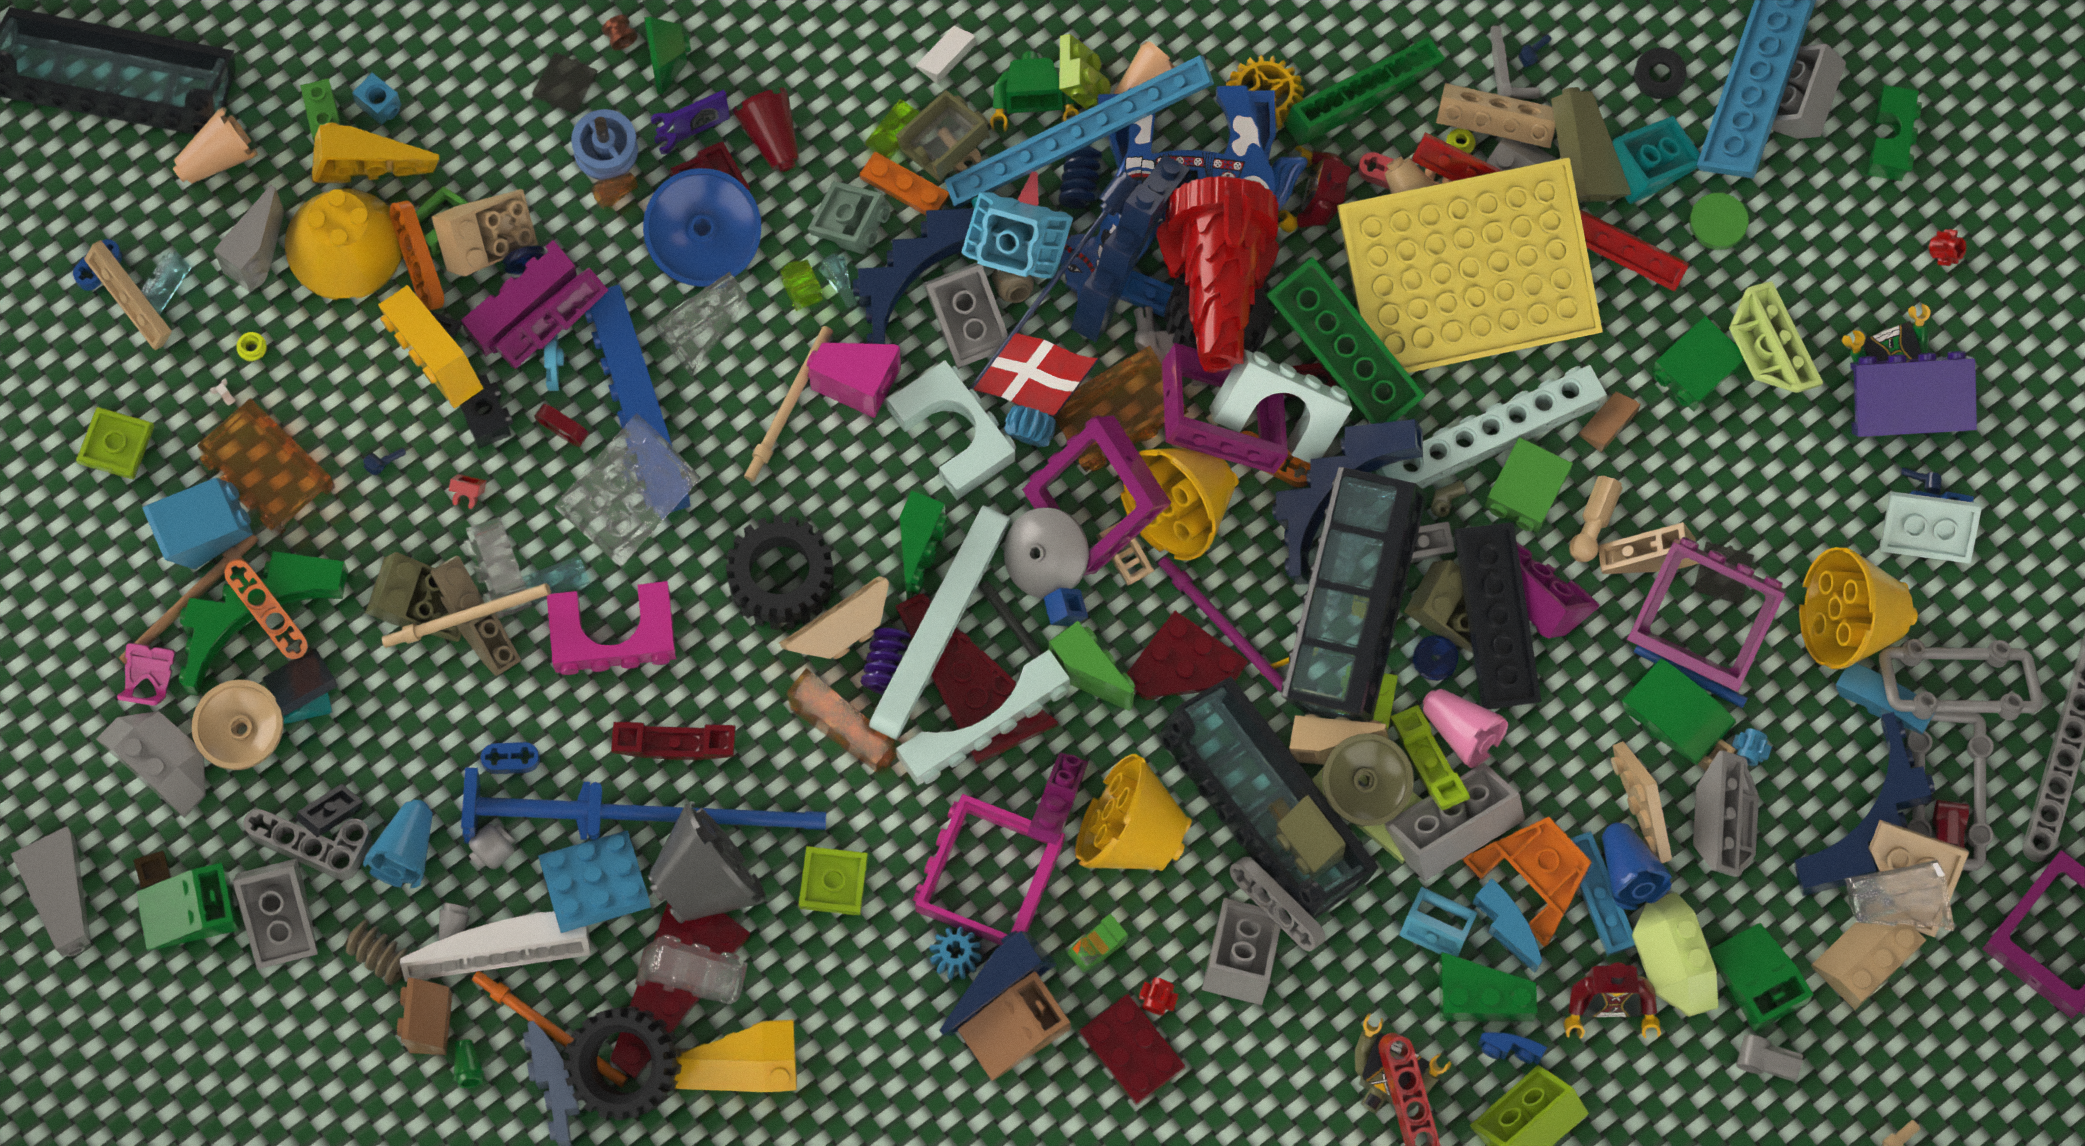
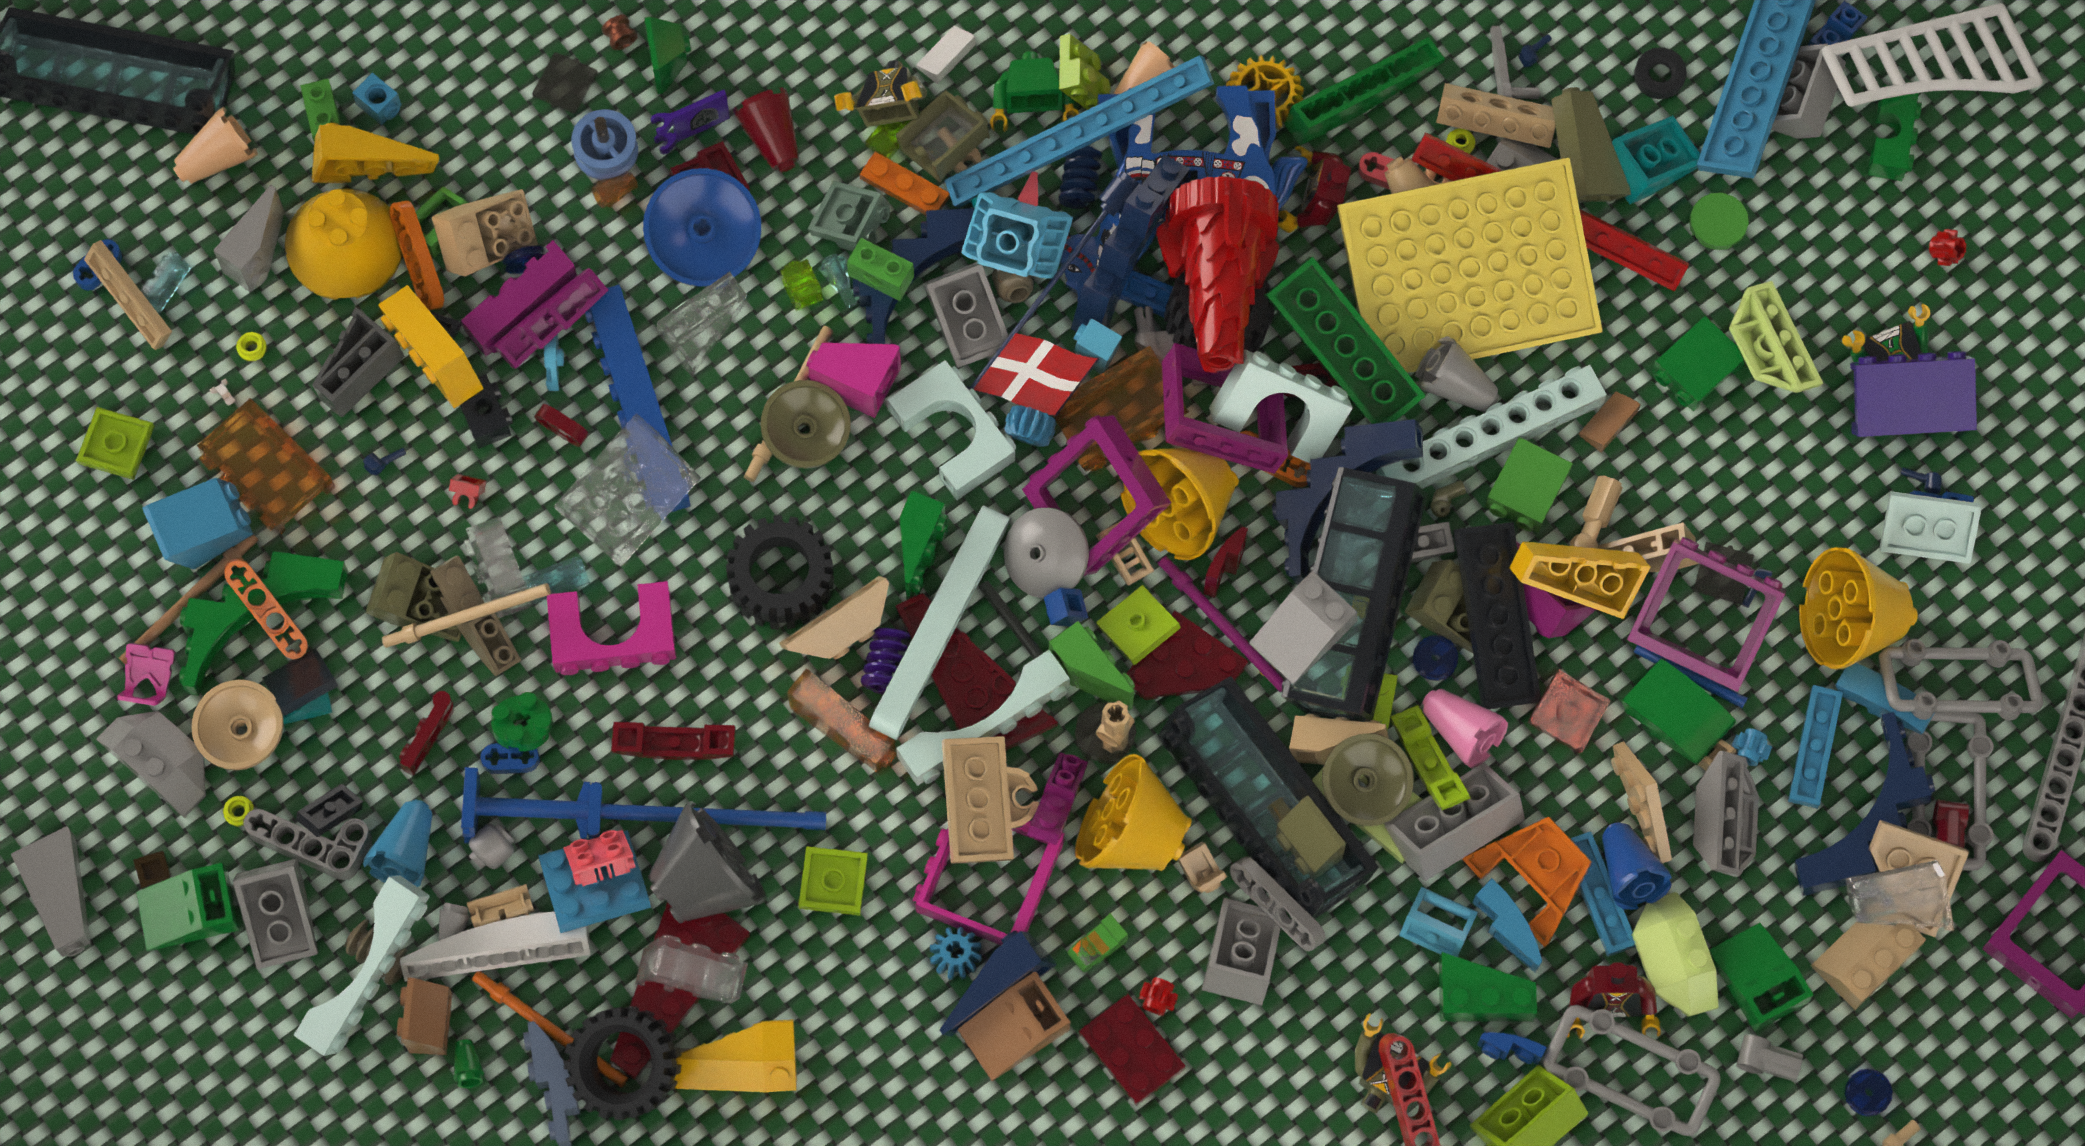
(230, 807): none -> neon yellow plate
(356, 364): none -> dark grey wedge
(394, 914): none -> light aqua arch
(427, 733): none -> dark red plate
(500, 906): none -> tan hinge
(520, 707): none -> green plate
(601, 851): none -> coral hinge
(809, 405): none -> olive dish
(880, 269): none -> bright green brick
(885, 96): none -> torso
(983, 799): none -> tan plate
(1090, 744): none -> clear smoke plate
(1097, 342): none -> medium azure slope
(1115, 726): none -> tan piece
(1138, 625): none -> lime plate
(1201, 868): none -> tan bracket
(1227, 560): none -> dark red slope
(1304, 628): none -> light grey slope
(1455, 376): none -> light grey cone
(1569, 711): none -> clear red plate
(1582, 574): none -> yellow wedge
(1686, 1061): none -> light grey bar
(1762, 573): none -> dark blue hand
(1815, 746): none -> dark azure plate
(1840, 26): none -> blue slope
(1880, 1088): none -> clear blue piece
(1925, 83): none -> white bar

